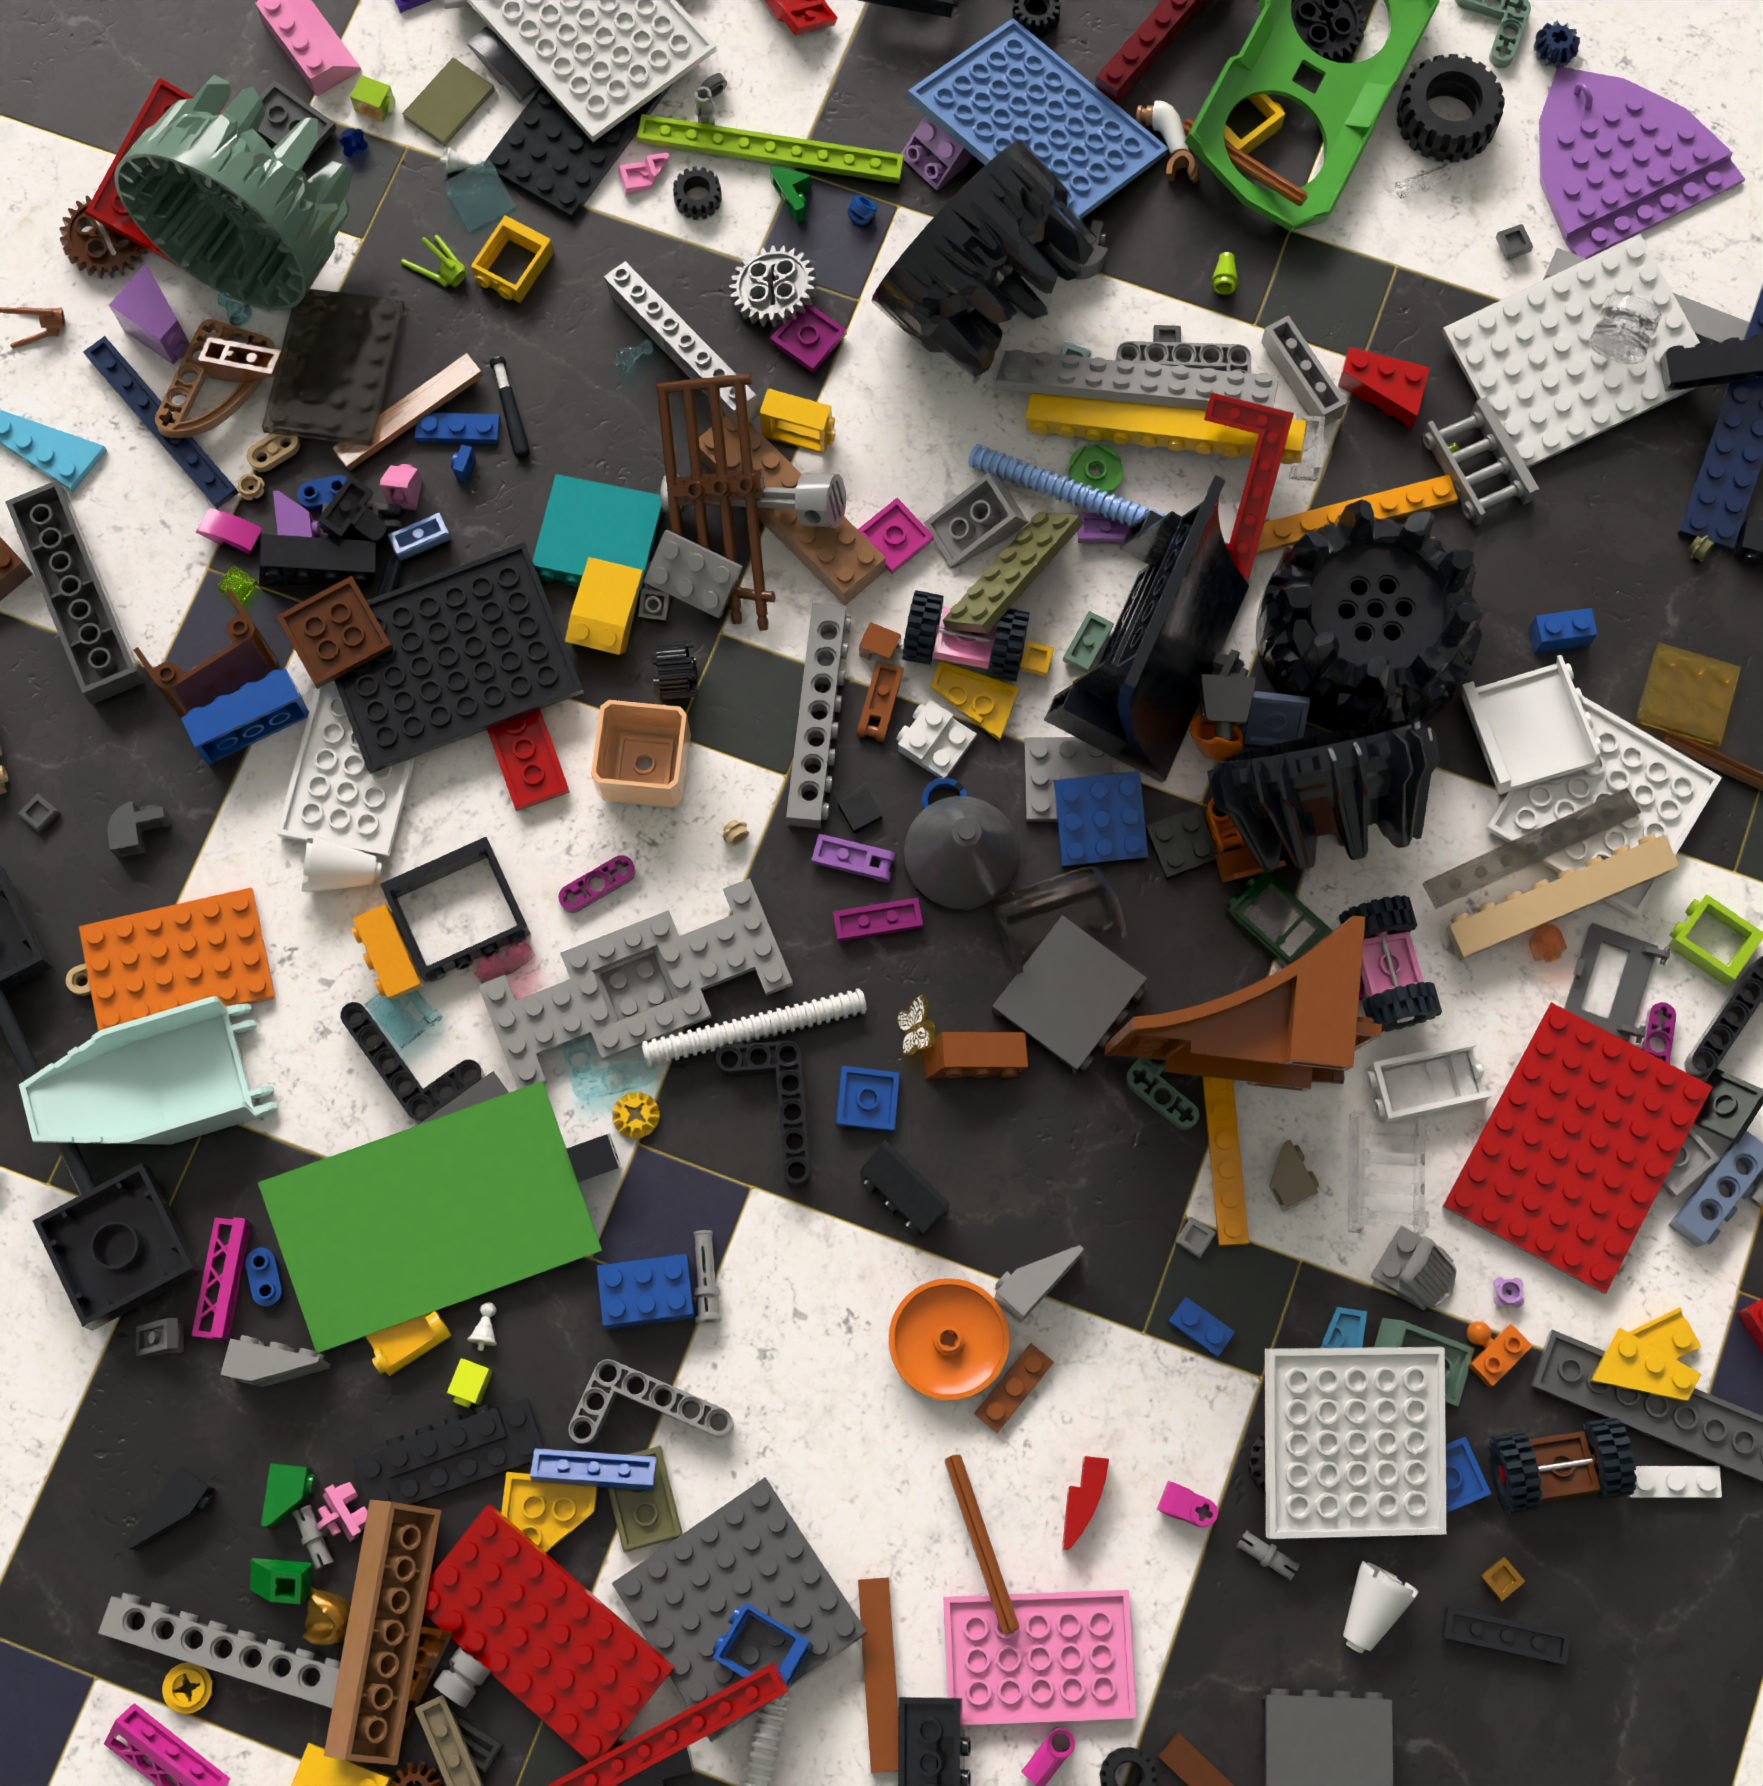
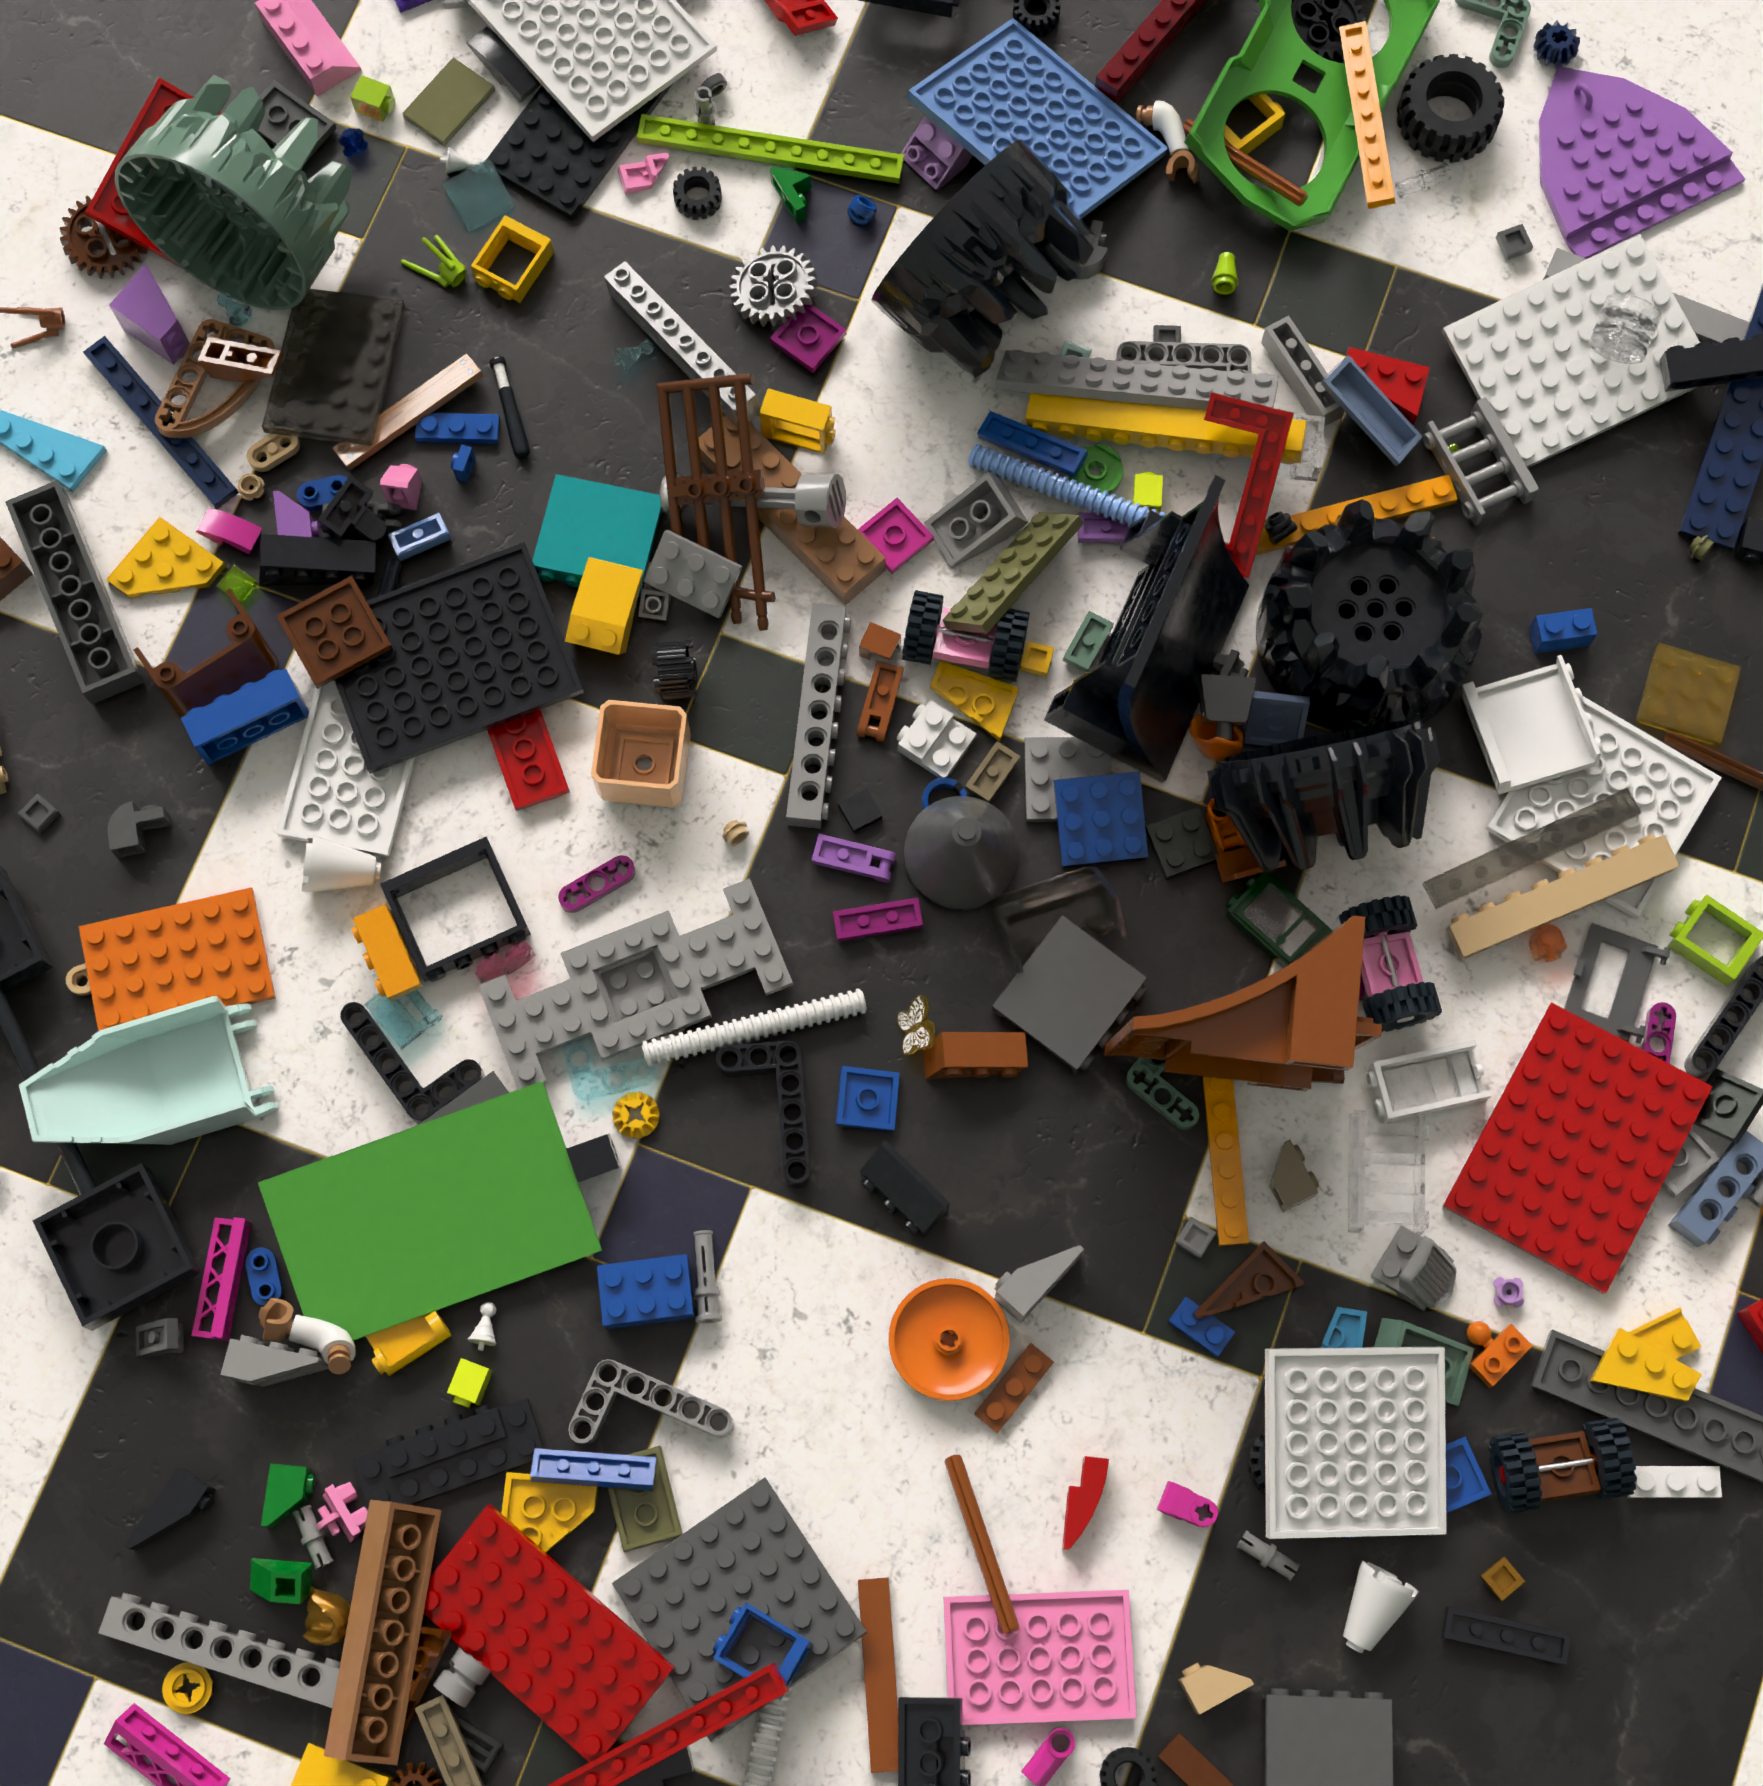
(164, 564): none -> yellow plate
(328, 1339): none -> piece
(992, 772): none -> dark tan plate
(1032, 444): none -> blue plate
(1148, 490): none -> neon yellow brick
(1210, 1686): none -> tan slope
(1256, 1278): none -> reddish brown wing
(1279, 526): none -> black plate
(1367, 115): none -> light orange plate
(1371, 410): none -> sand blue slope

